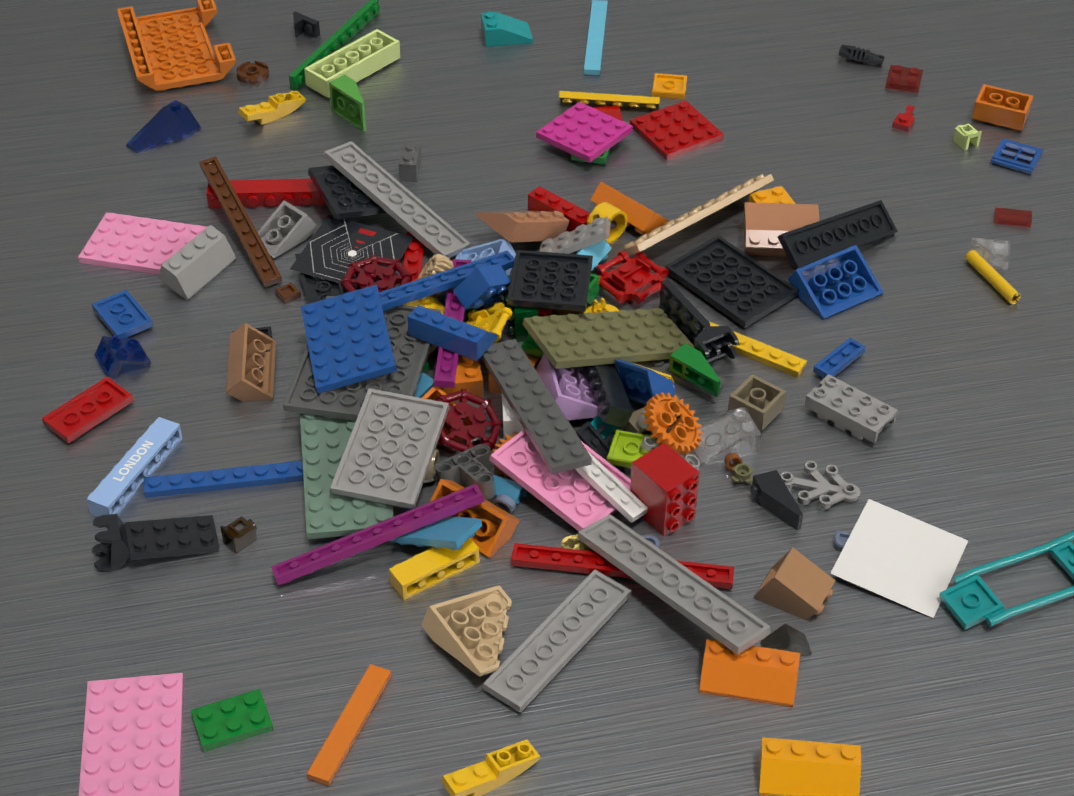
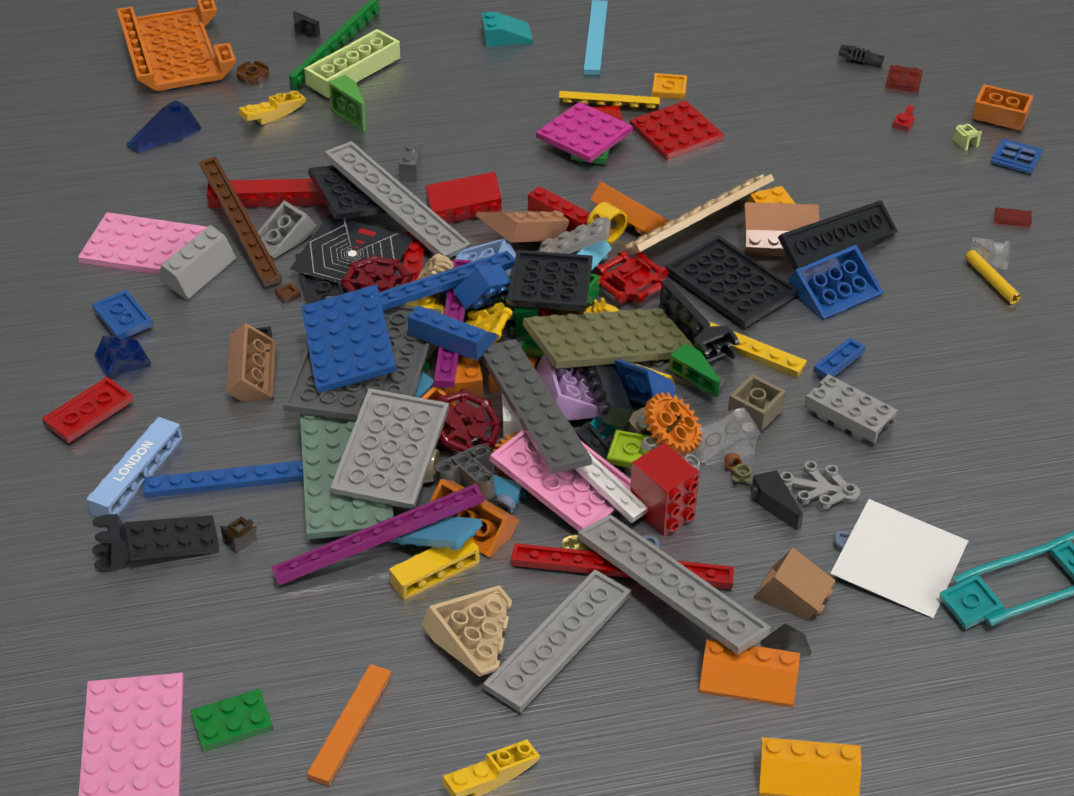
(464, 197): none -> red slope

